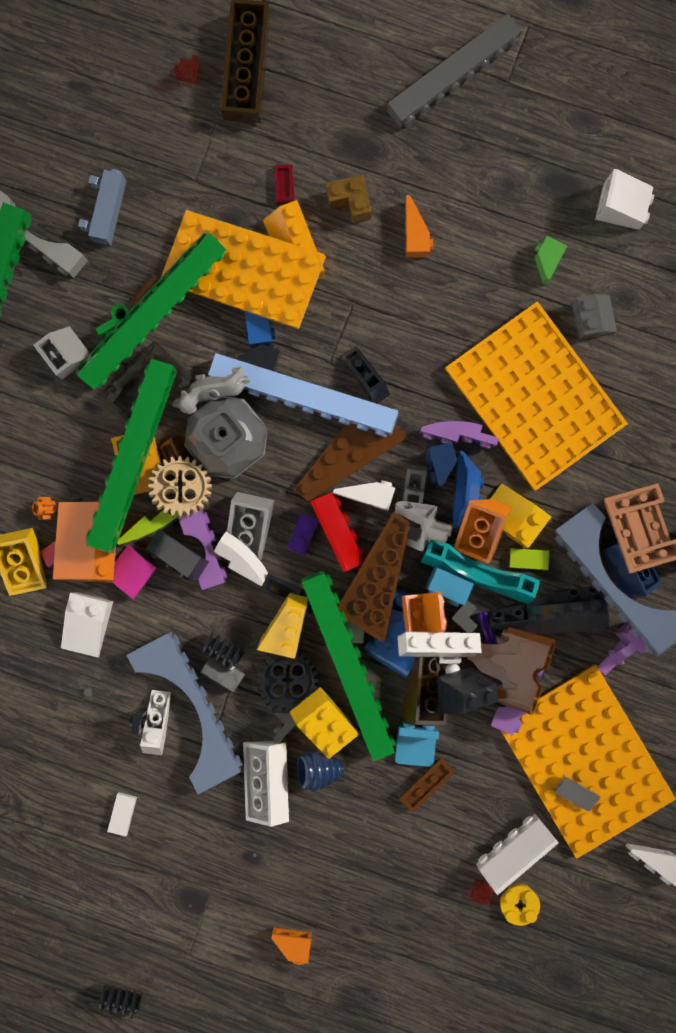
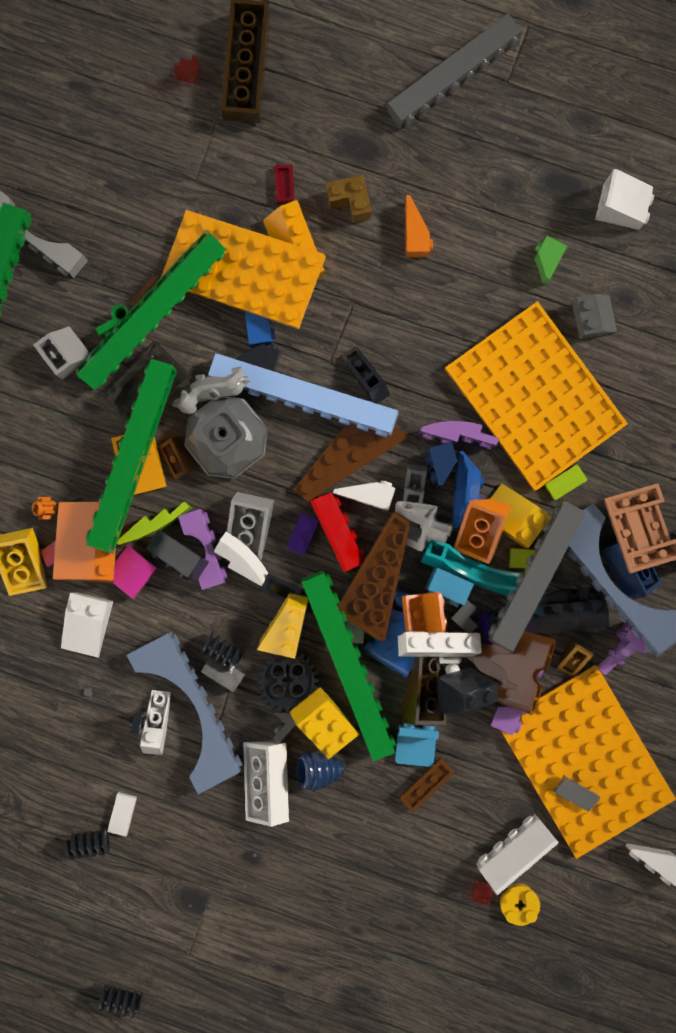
(88, 845): none -> black piece
(107, 206): sand blue brick -> none
(162, 487): tan gear -> none
(293, 944): orange slope -> none
(536, 576): none -> dark grey brick
(565, 482): none -> lime tile
(574, 659): none -> pearl gold slope

